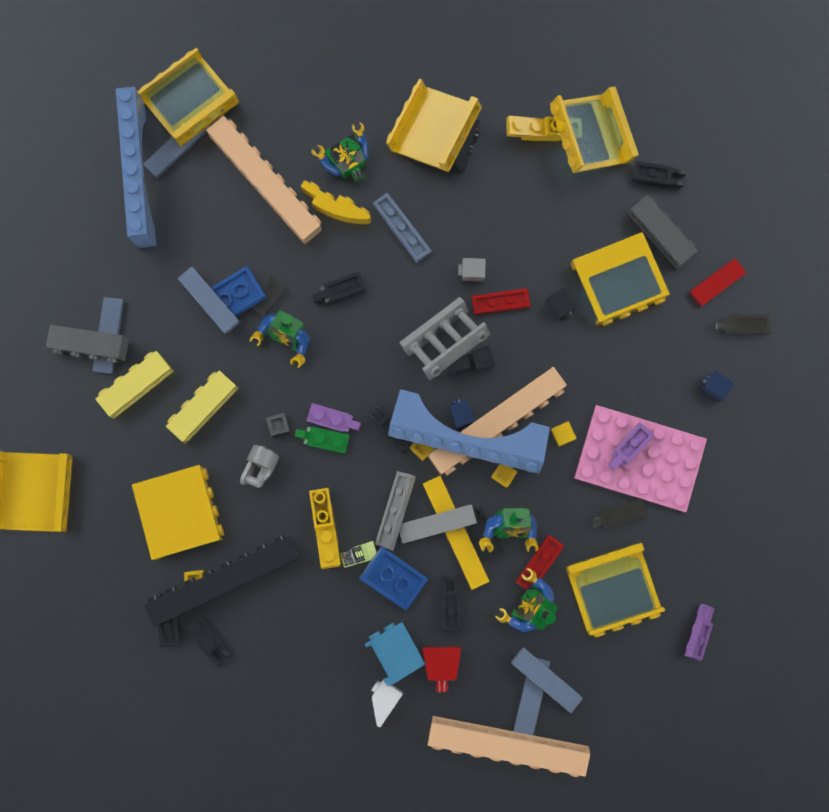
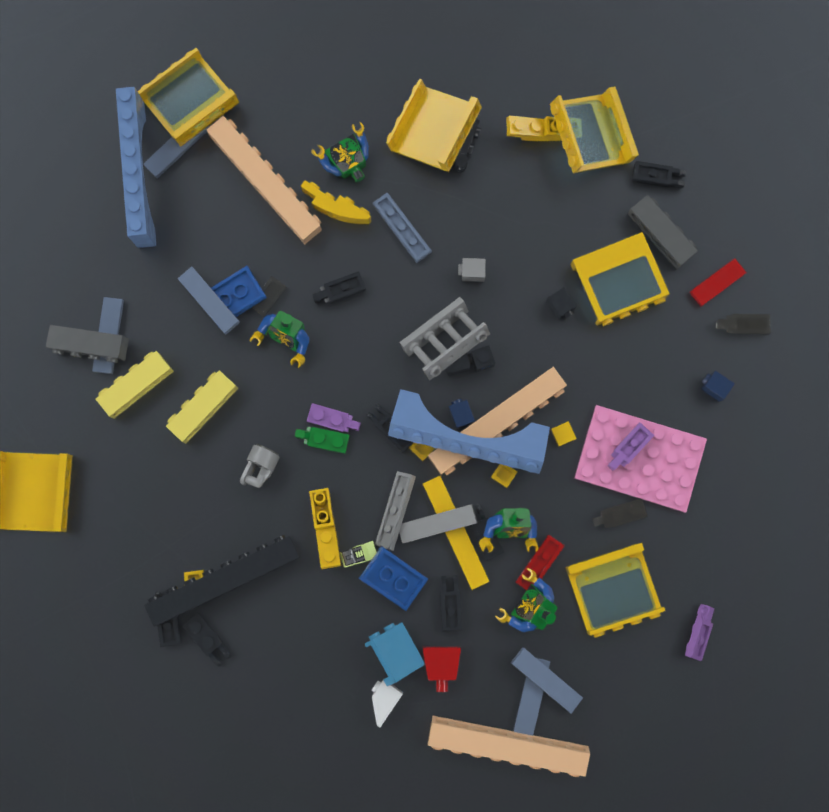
(177, 511): yellow panel -> none
(277, 424): dark grey plate -> none
(500, 301): red tile -> none

